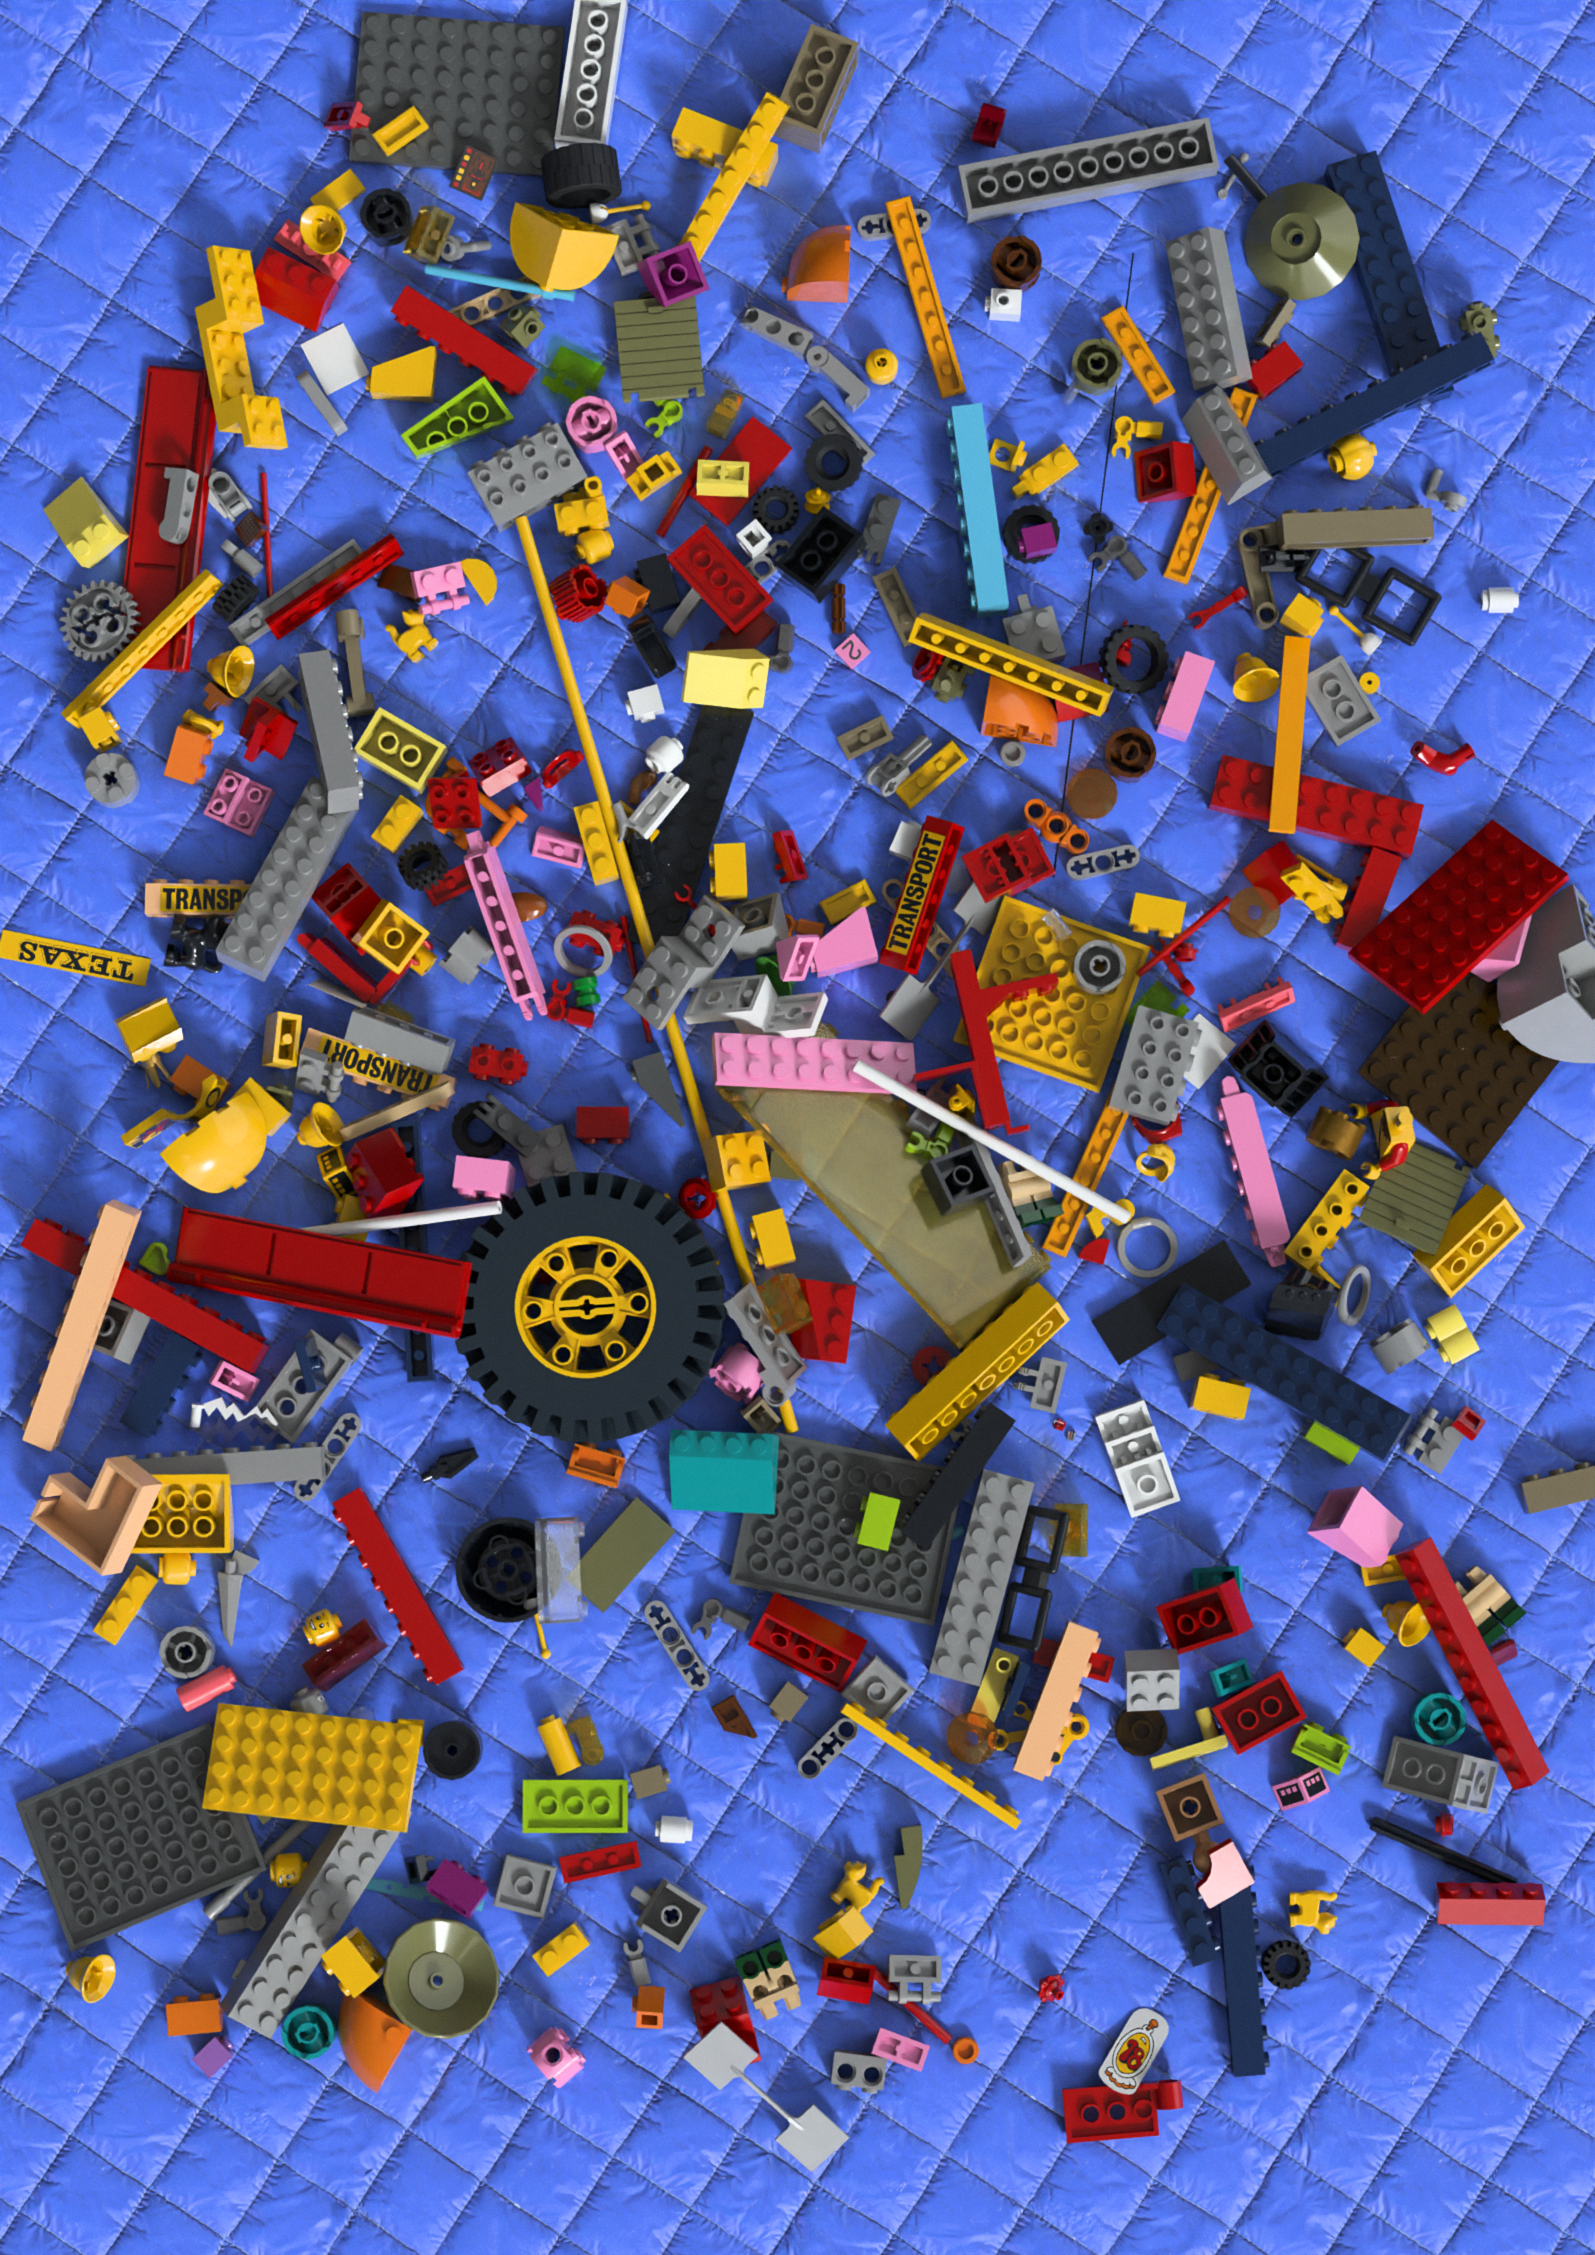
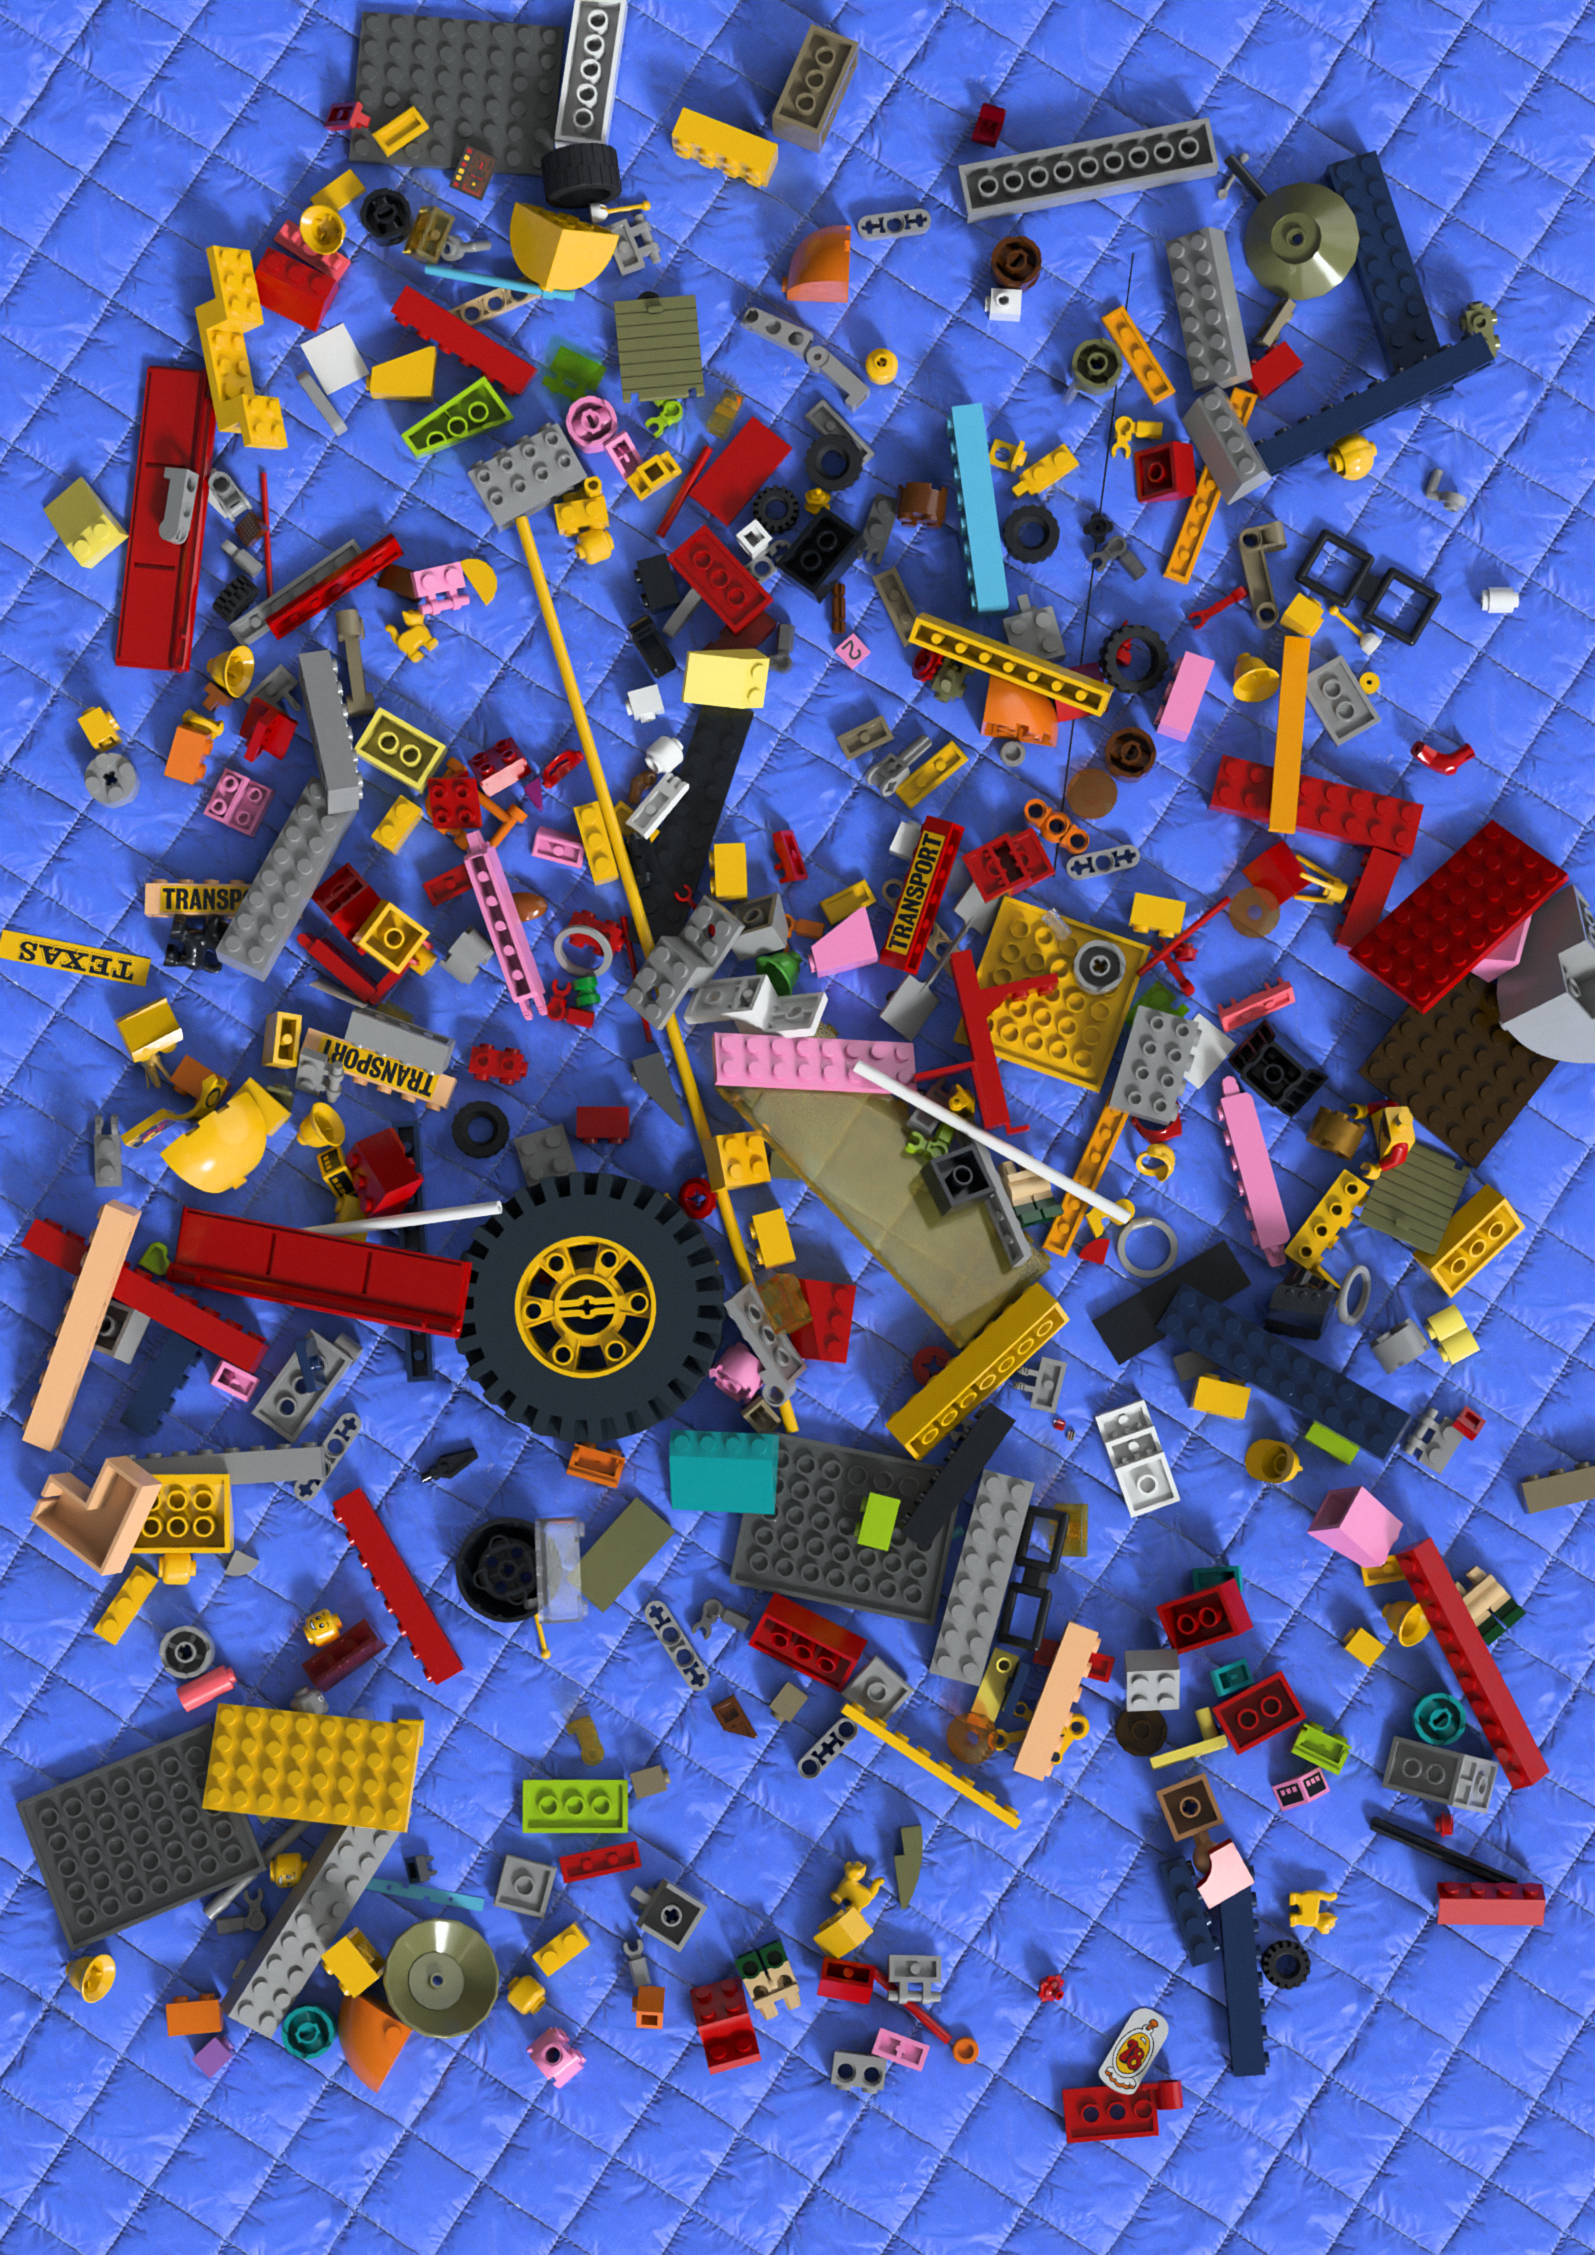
(100, 621): light grey gear -> none
(108, 1154): none -> light grey hinge
(144, 646): yellow plate -> none
(229, 1590): light grey bar -> none
(243, 1422): piece -> none
(397, 1110): tan beam -> none
(415, 857): black tyre -> none
(457, 1888): magenta brick -> none
(468, 1746): black wheel -> none
(484, 1178): bright pink brick -> none
(508, 1126): dark grey hinge -> none
(522, 325): olive brick -> none
(526, 1995): none -> yellow head
(558, 1745): yellow brick -> none
(578, 594): red brick -> none
(623, 822): light grey bar -> none
(626, 597): orange brick -> none
(673, 274): magenta slope -> none
(674, 1829): white brick -> none
(722, 478): light yellow hinge -> none
(725, 2055): hinge -> none
(735, 173): yellow plate -> none
(796, 956): bright pink slope -> none
(921, 505): none -> reddish brown brick
(925, 297): light orange tile -> none
(1037, 540): magenta brick -> none
(1272, 1461): none -> yellow piece
(1281, 561): black hinge -> none
(1312, 892): yellow hinge -> none
(1354, 528): dark tan brick -> none
(1503, 1651): slope -> none

